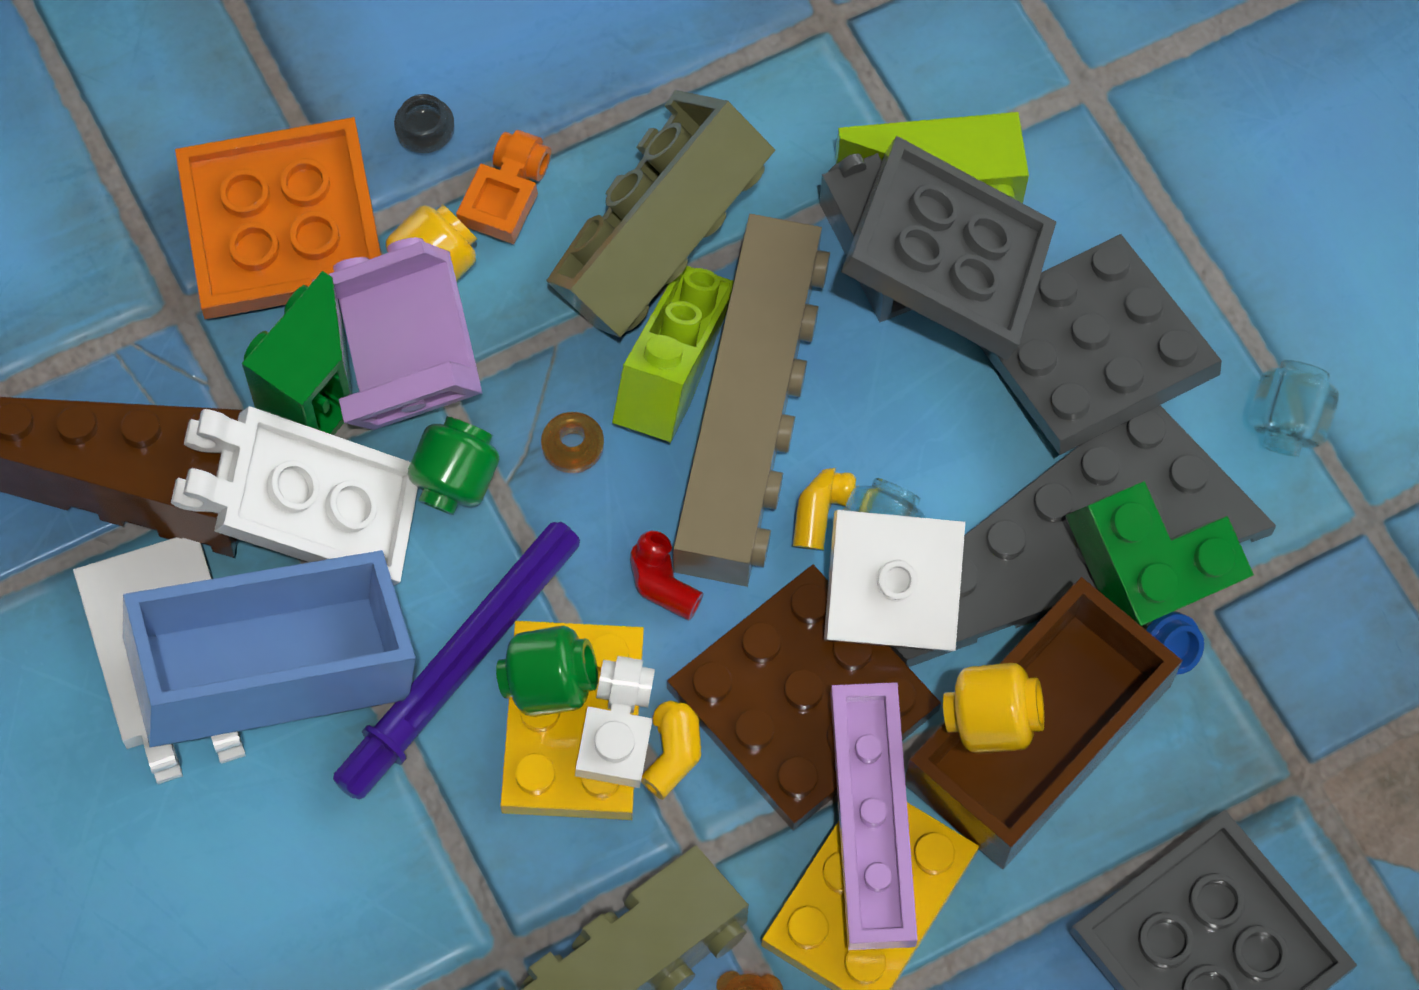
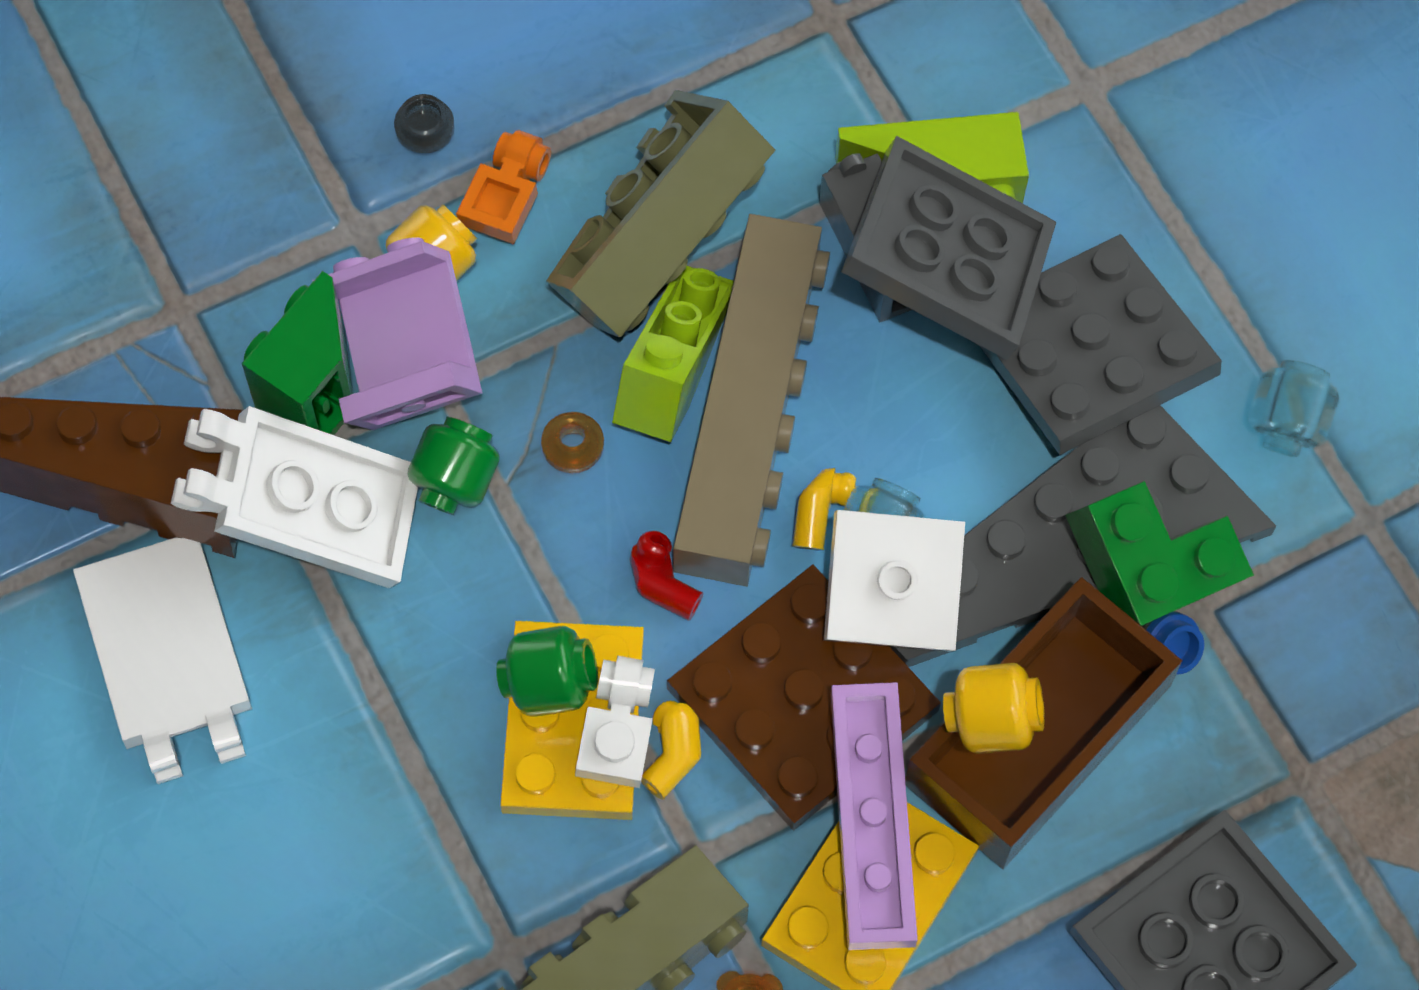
(266, 647): medium blue piece -> none
(274, 213): orange plate -> none
(455, 661): dark purple axle -> none

